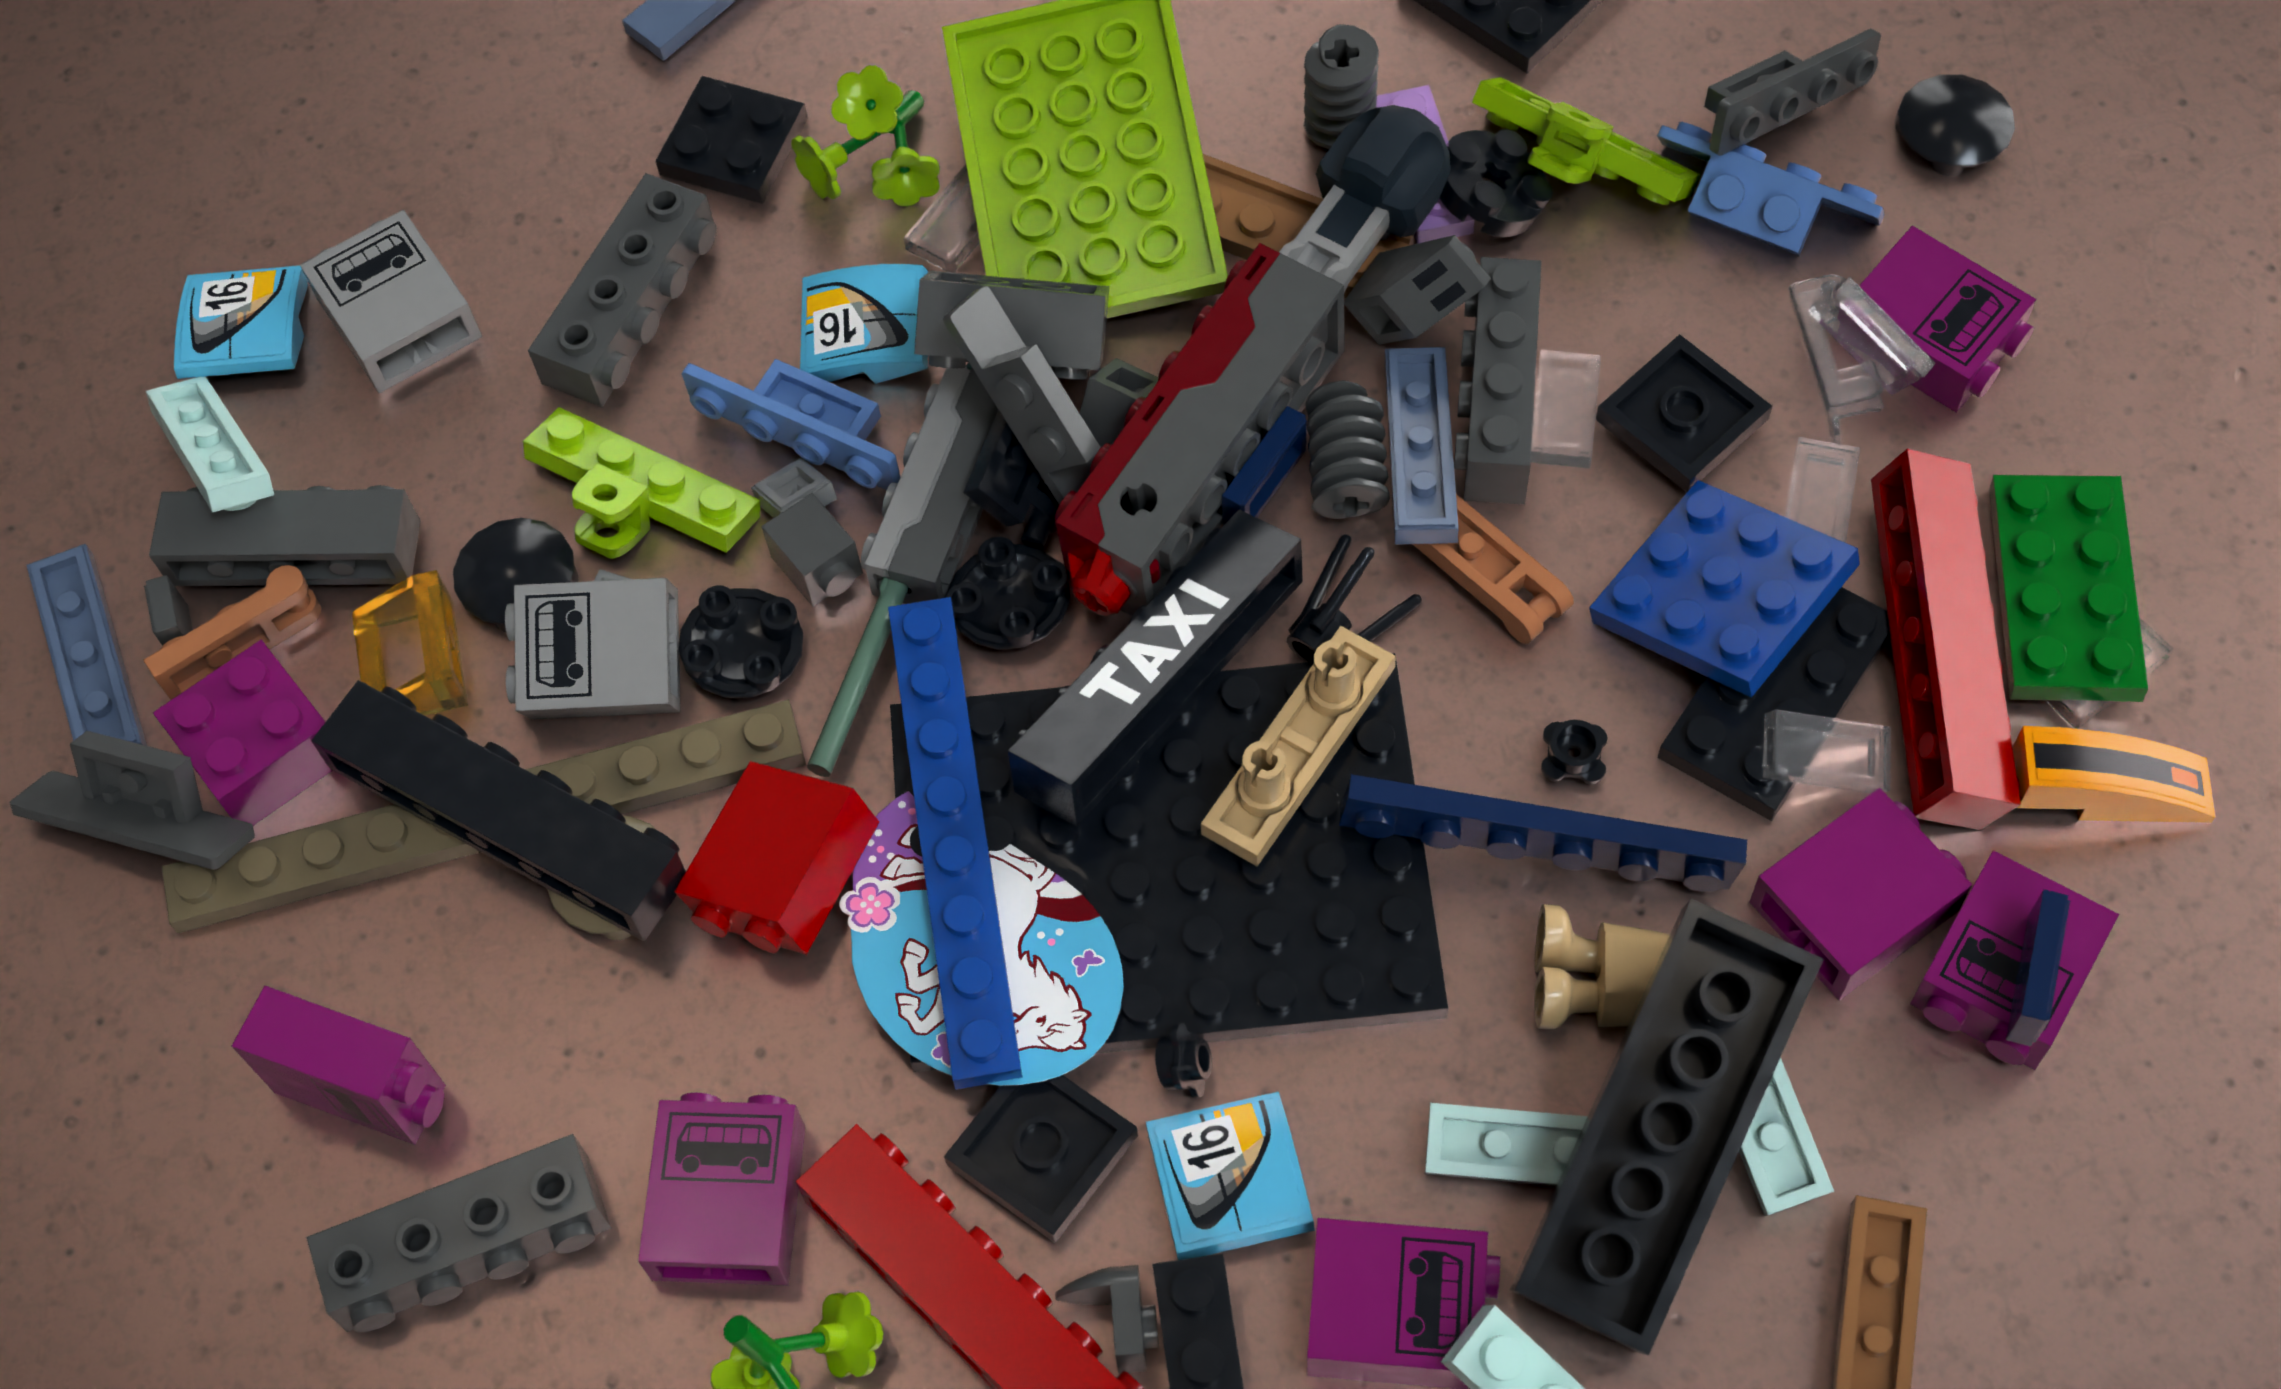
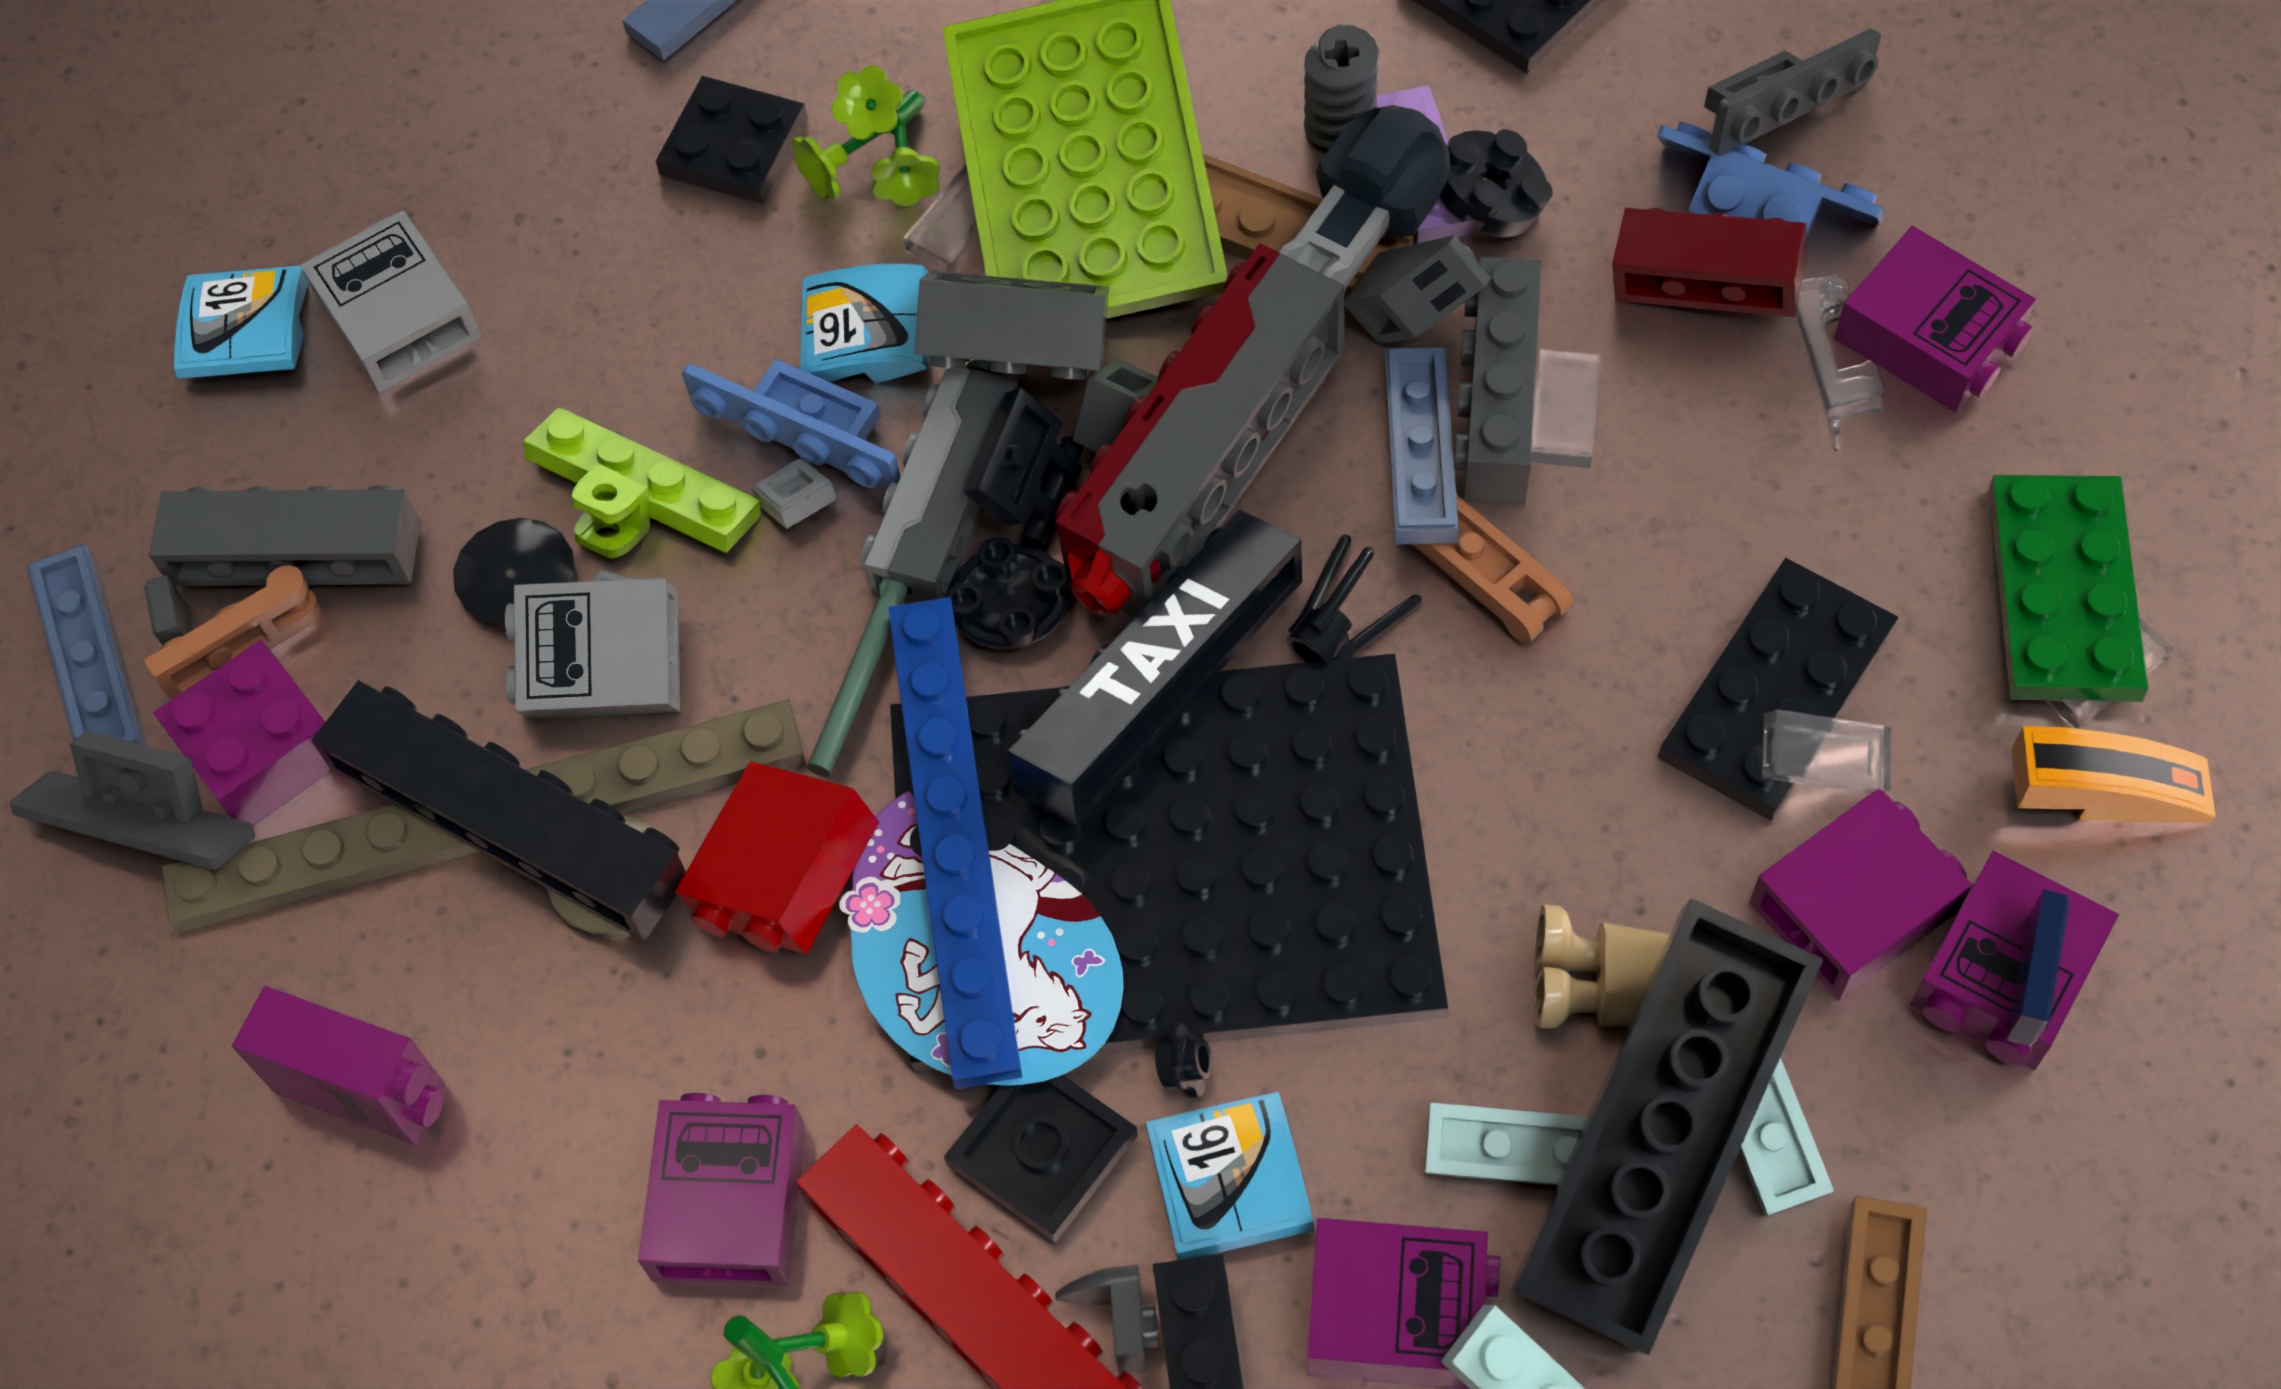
(210, 444): light aqua plate -> none
(424, 599): clear yellow tile -> none
(458, 1235): dark grey brick -> none
(623, 290): dark grey brick -> none
(740, 641): black dish -> none
(813, 550): dark grey brick -> none
(1024, 392): dark grey bracket -> none
(1267, 466): dark blue tile -> none
(1298, 745): tan plate -> none
(1346, 451): dark grey piece -> none
(1524, 829): dark blue plate -> none
(1578, 735): black plate -> none
(1580, 144): lime plate -> none
(1683, 413): black plate -> none
(1709, 261): none -> dark red brick
(1725, 587): blue plate -> none
(1822, 486): clear tile -> none
(1871, 335): clear tile -> none
(1944, 642): brick -> none
(1955, 122): black dish -> none

